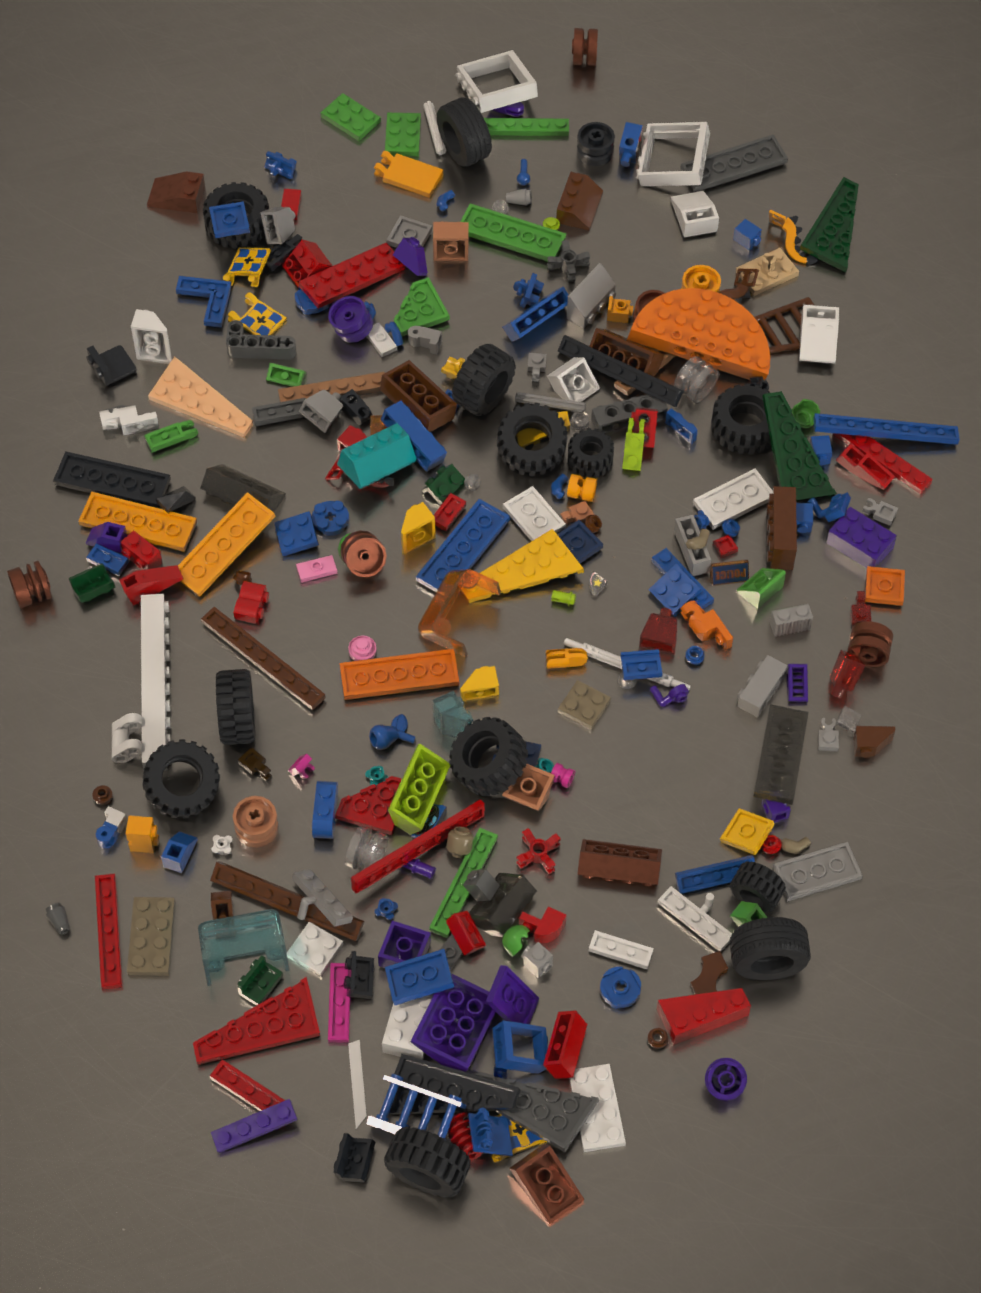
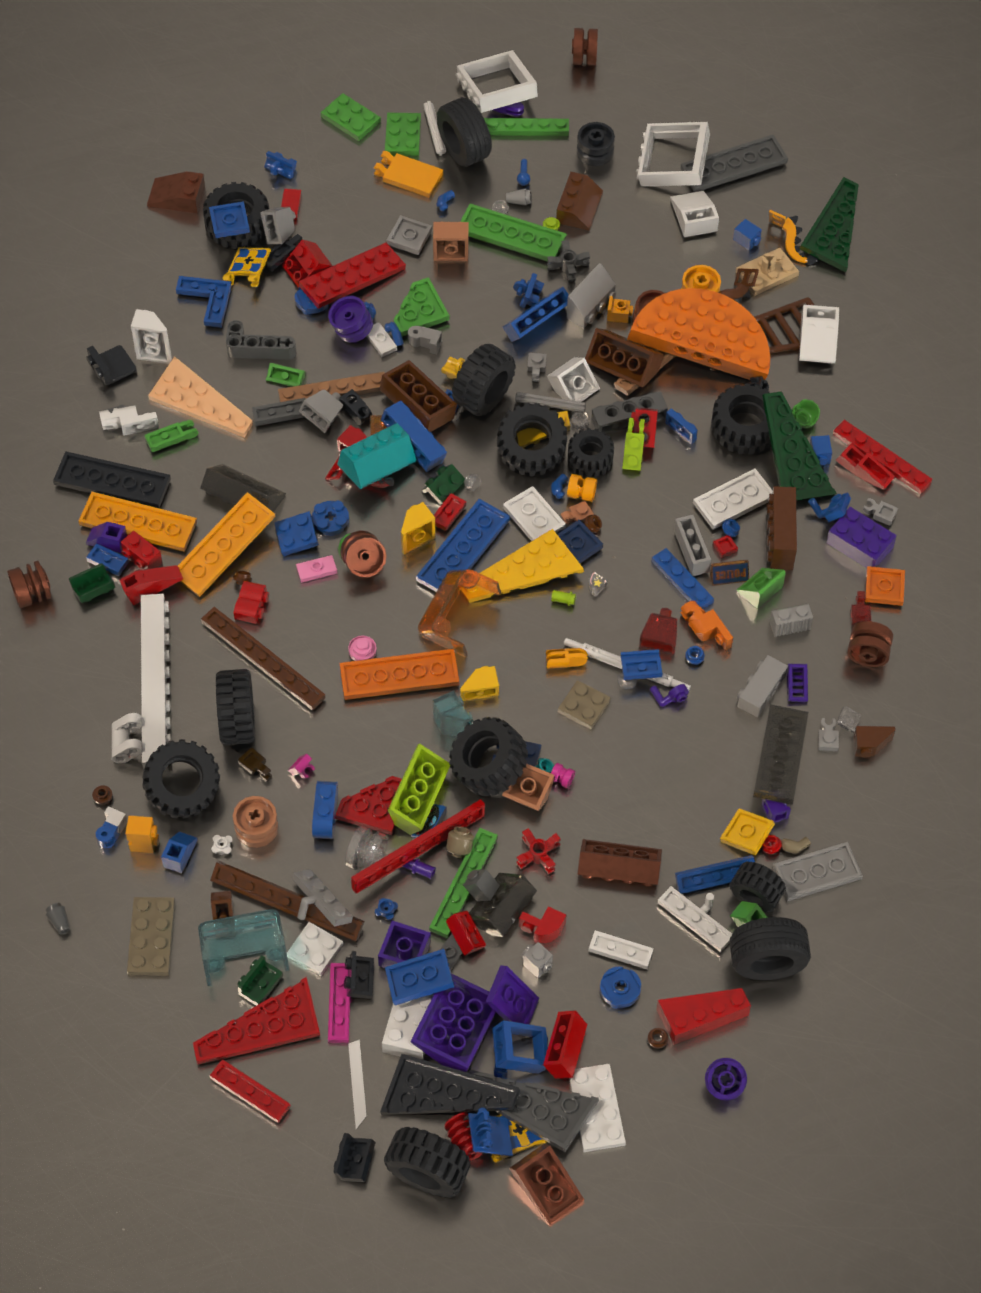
(108, 931): red tile -> none
(175, 499): black slope -> none
(254, 1126): dark purple plate -> none
(259, 318): yellow flag -> none
(376, 770): teal plate -> none
(381, 1120): blue fence -> none
(383, 736): blue piece -> none
(412, 255): dark purple slope -> none
(513, 938): bright green hair -> none
(621, 371): black tile -> none
(629, 148): blue torso -> none
(675, 589): blue plate -> none
(696, 379): clear wheel -> none
(698, 542): dark tan arm -> none
(701, 520): blue plate -> none
(712, 968): reddish brown tile -> none
(804, 517): blue brick -> none
(846, 673): clear red torso -> none
(886, 428): blue plate -> none

